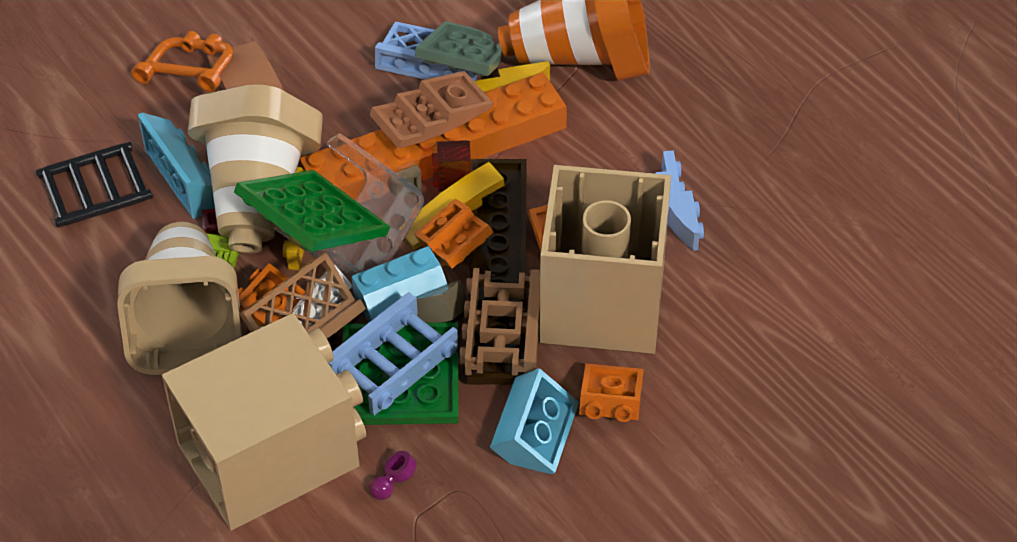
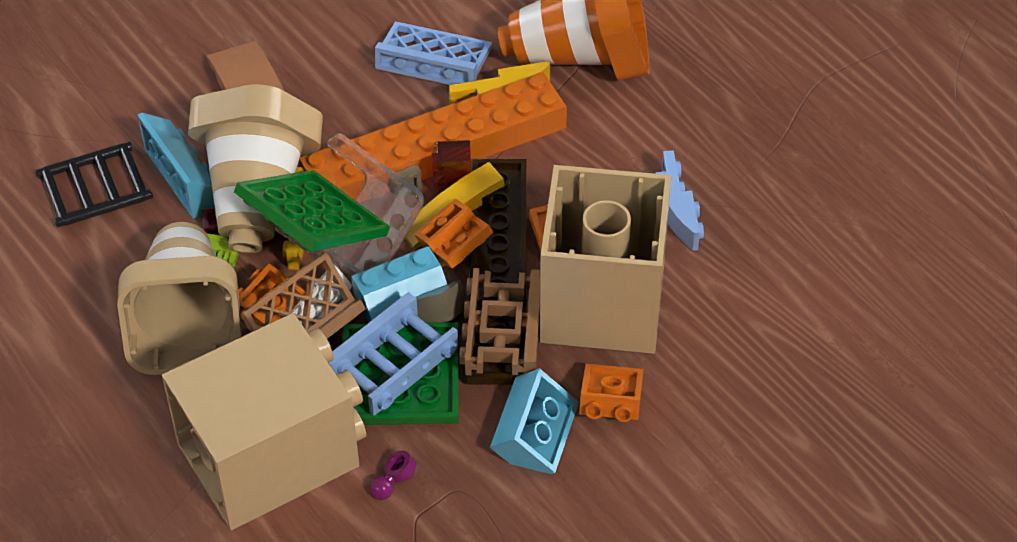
(207, 78): orange bar -> none
(432, 109): nougat slope -> none
(460, 49): sand green plate -> none

